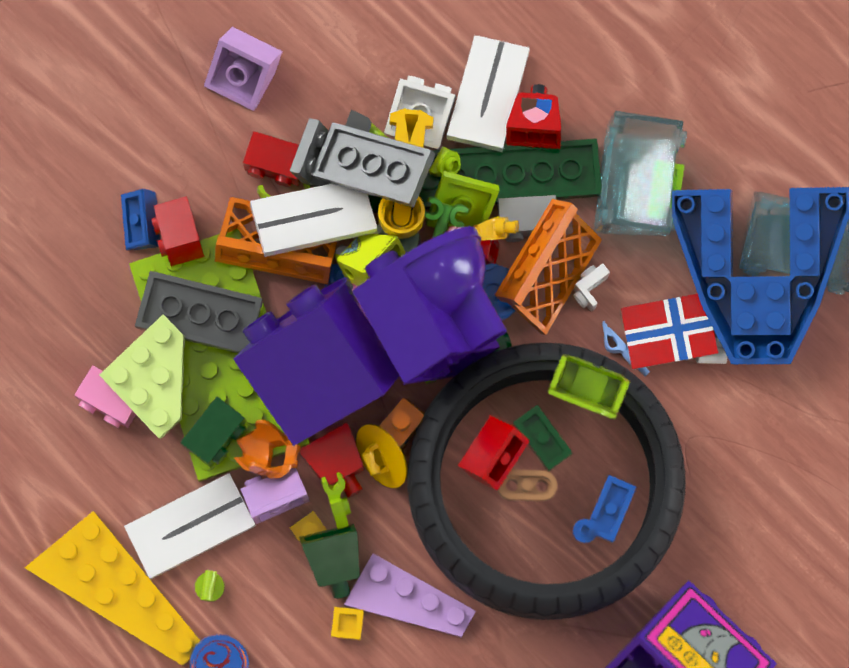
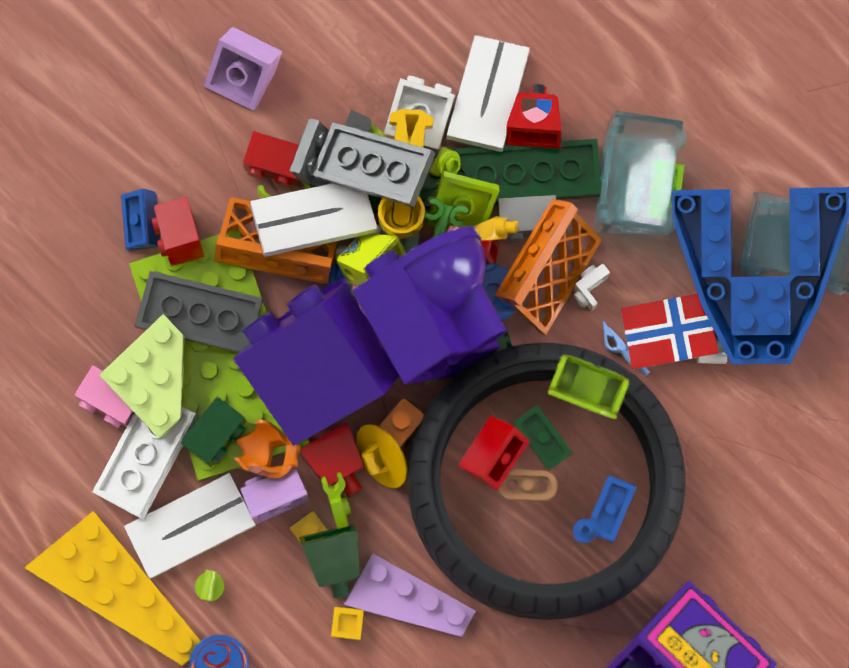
(141, 464): none -> white tile

